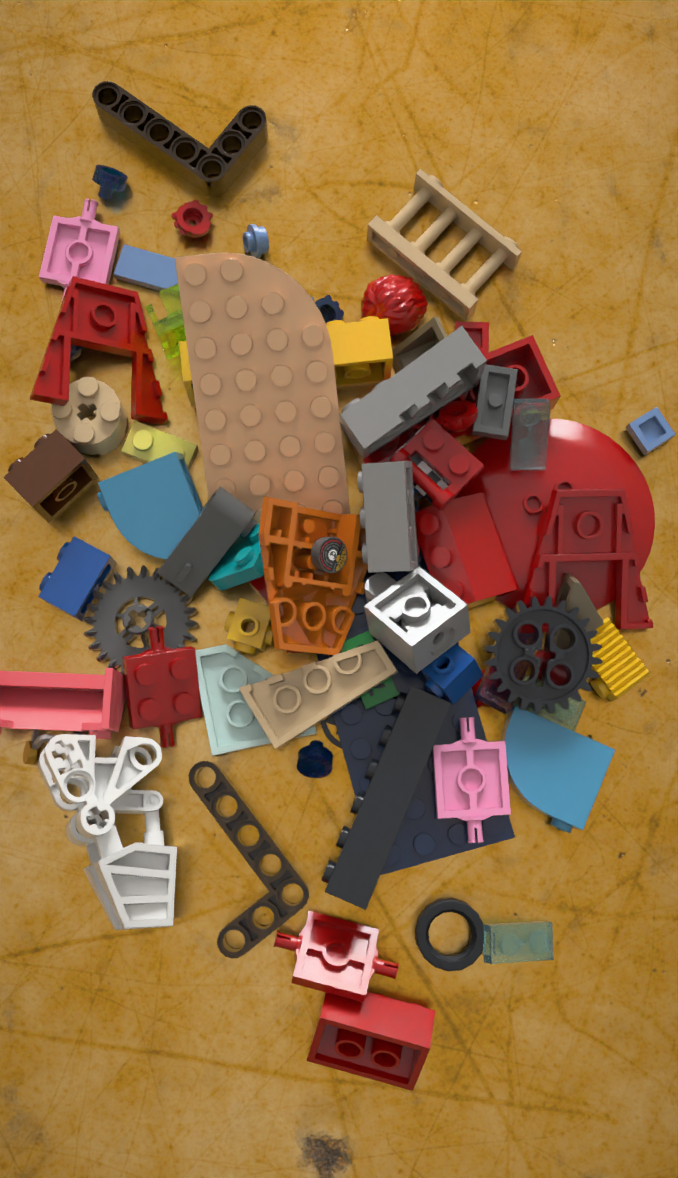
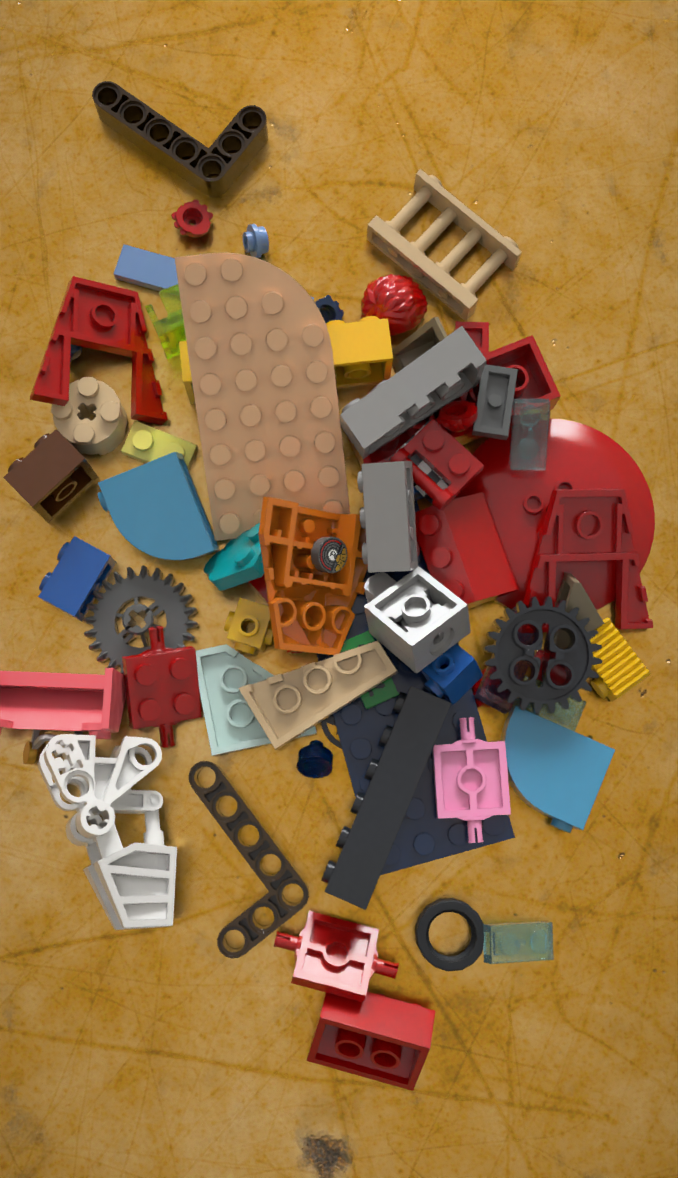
(79, 249): bright pink plate -> none
(109, 180): clear blue tile -> none
(207, 541): dark grey door -> none
(650, 431): medium blue plate -> none

